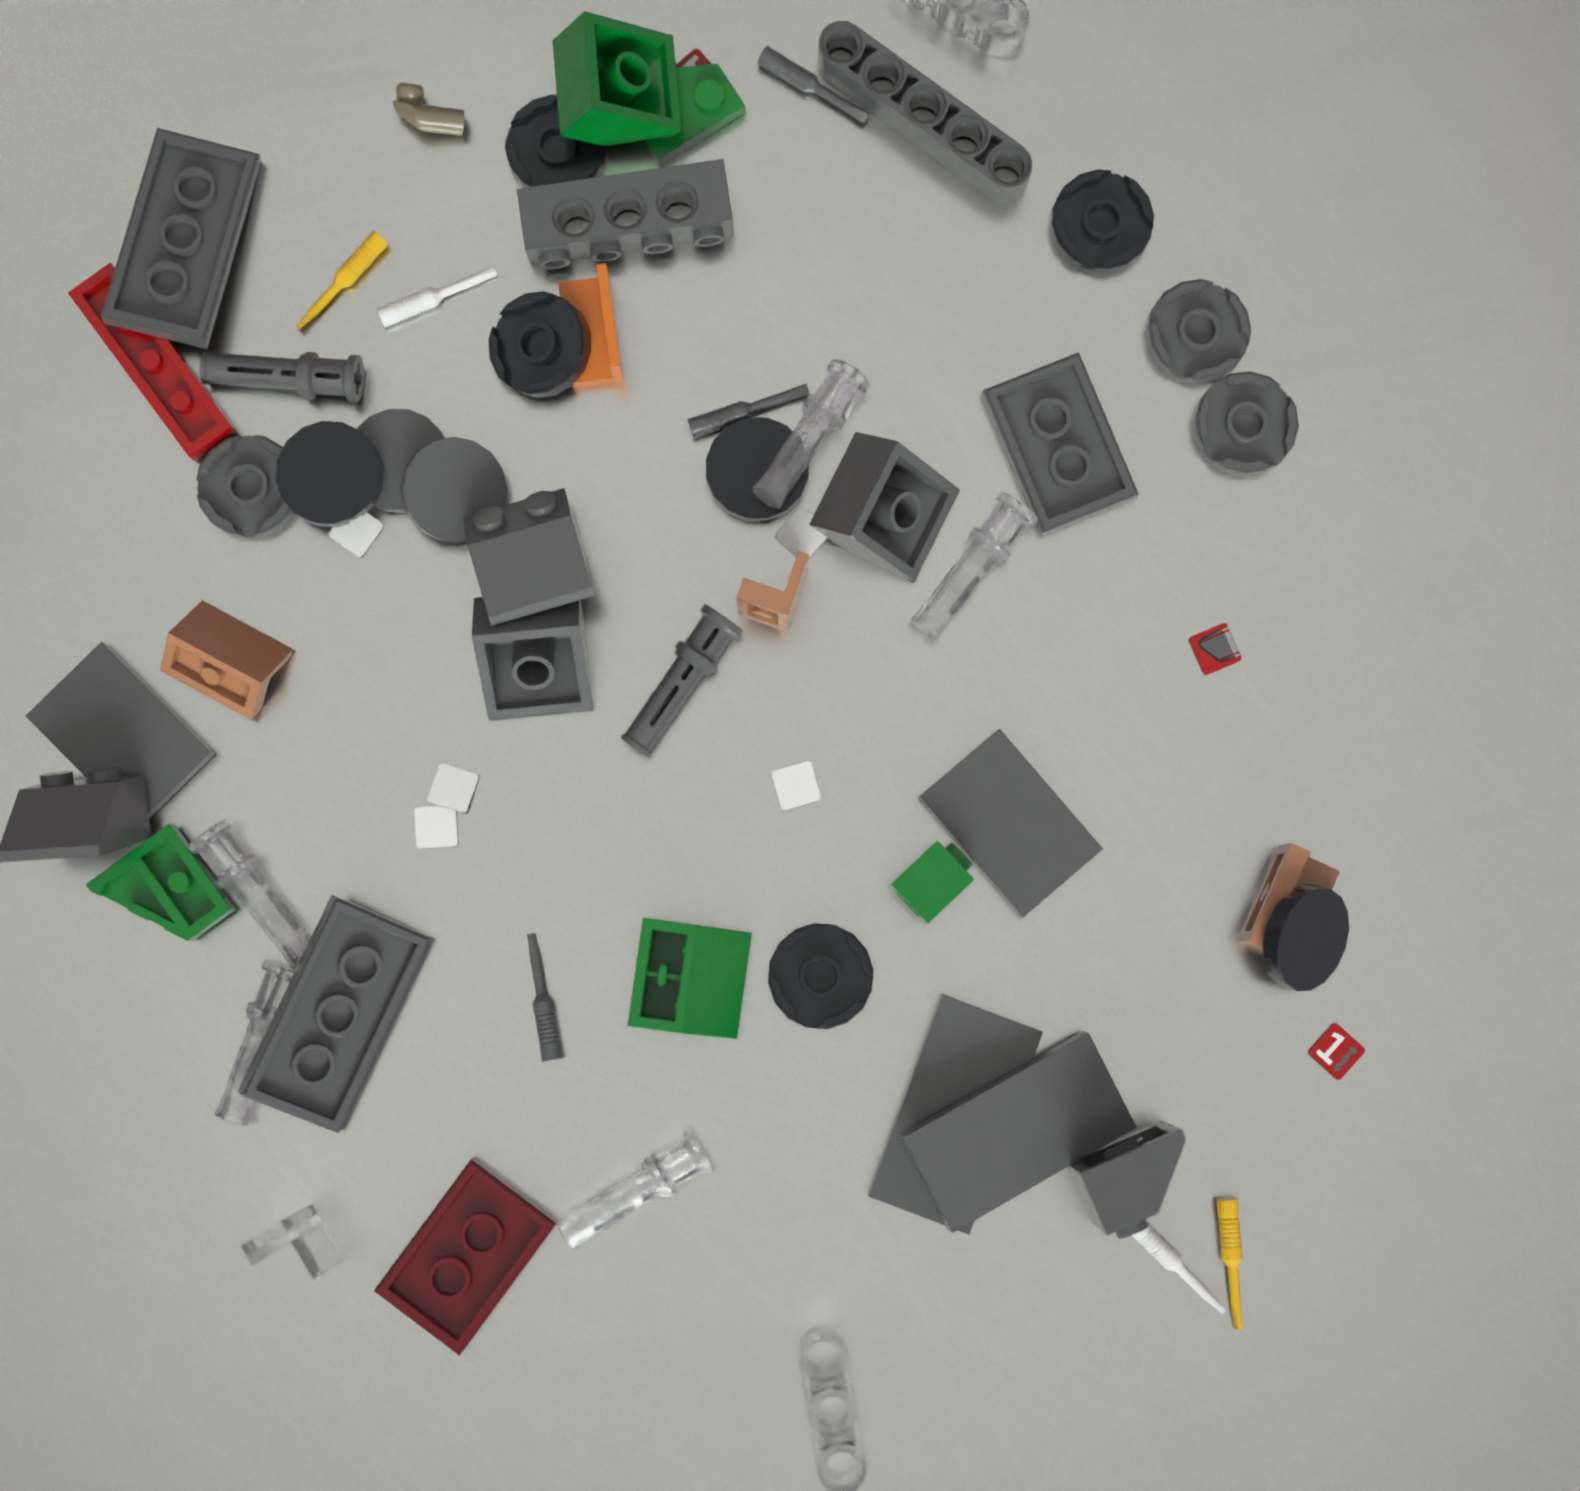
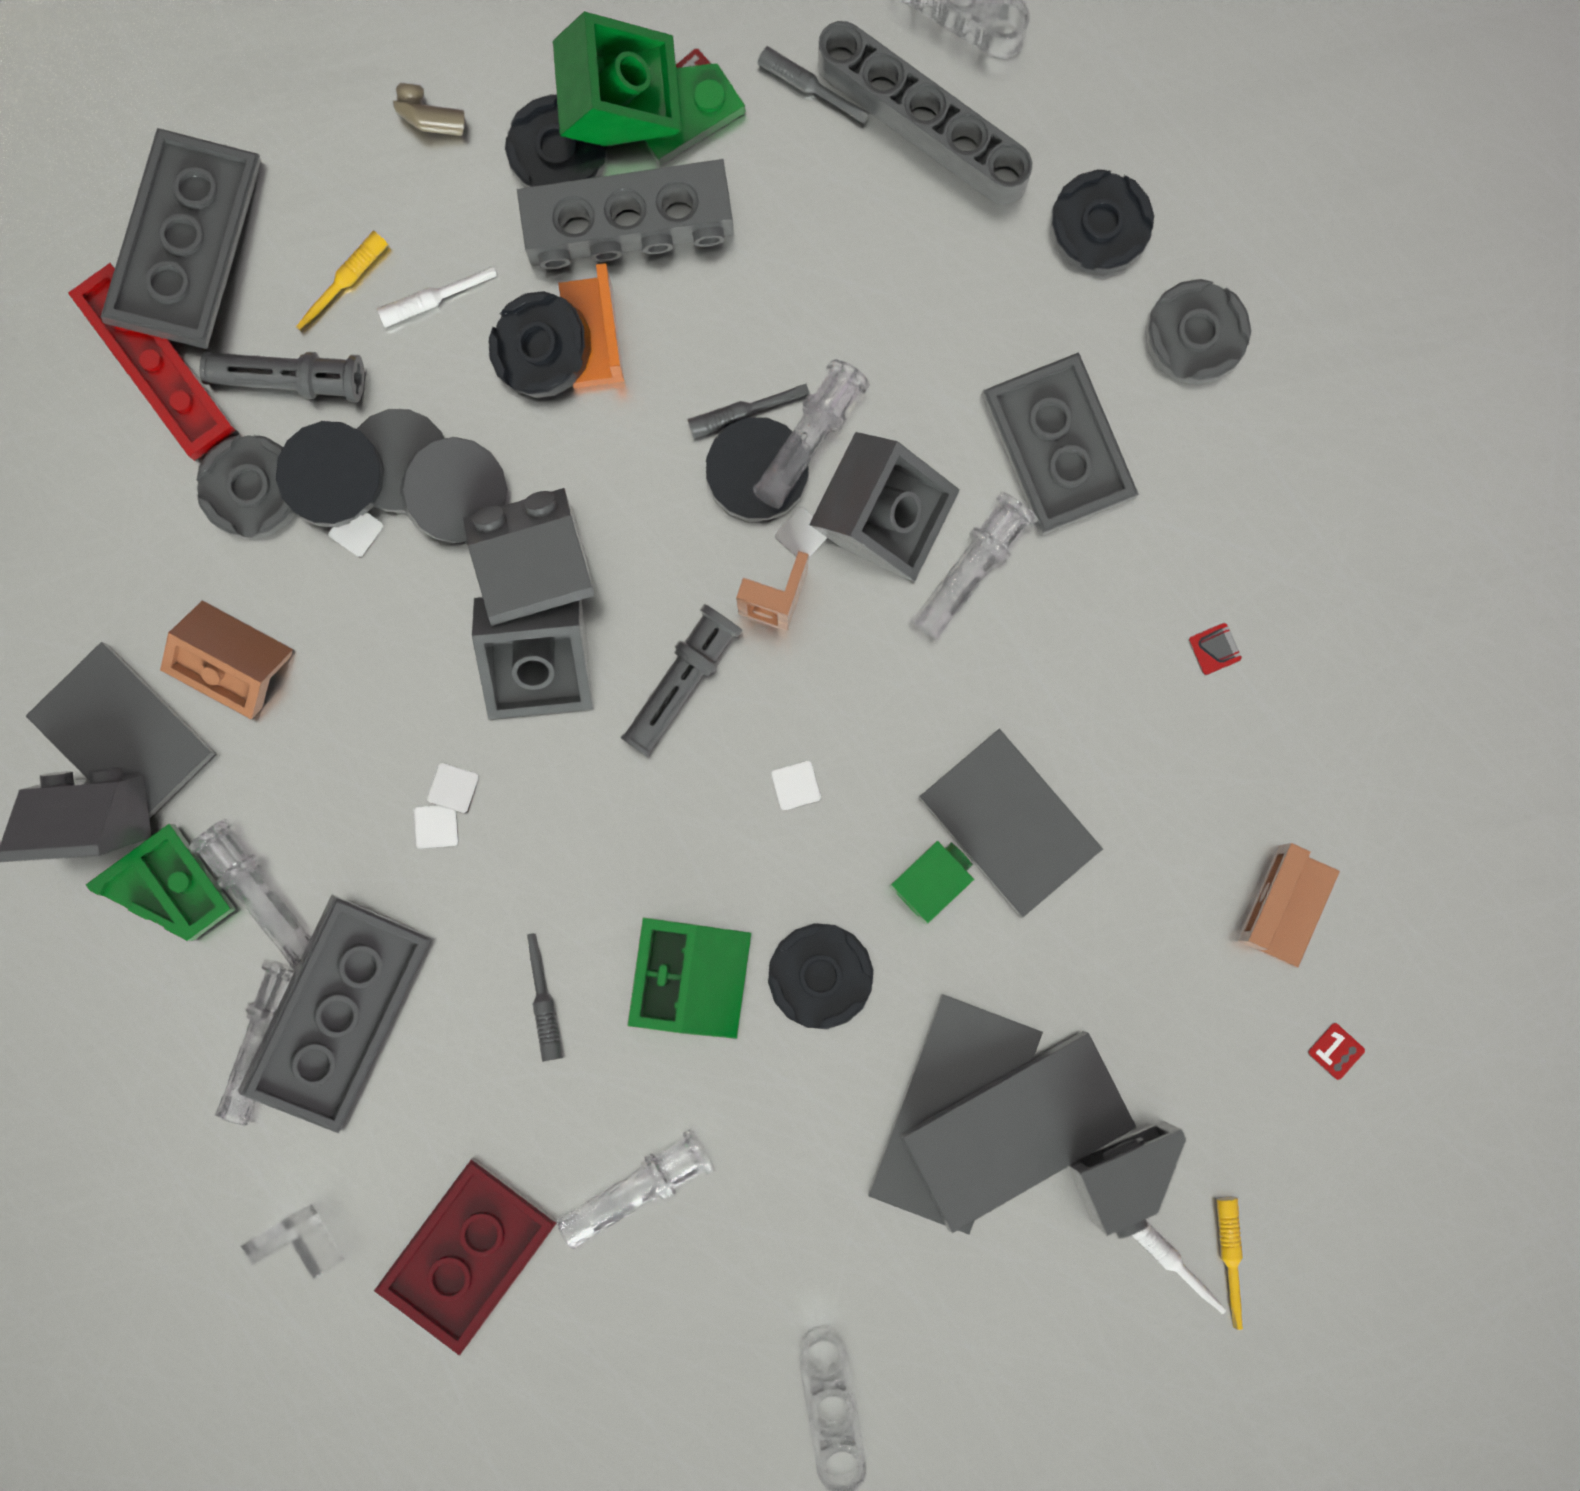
(1245, 424): dark grey tile -> none
(1306, 937): black tile -> none

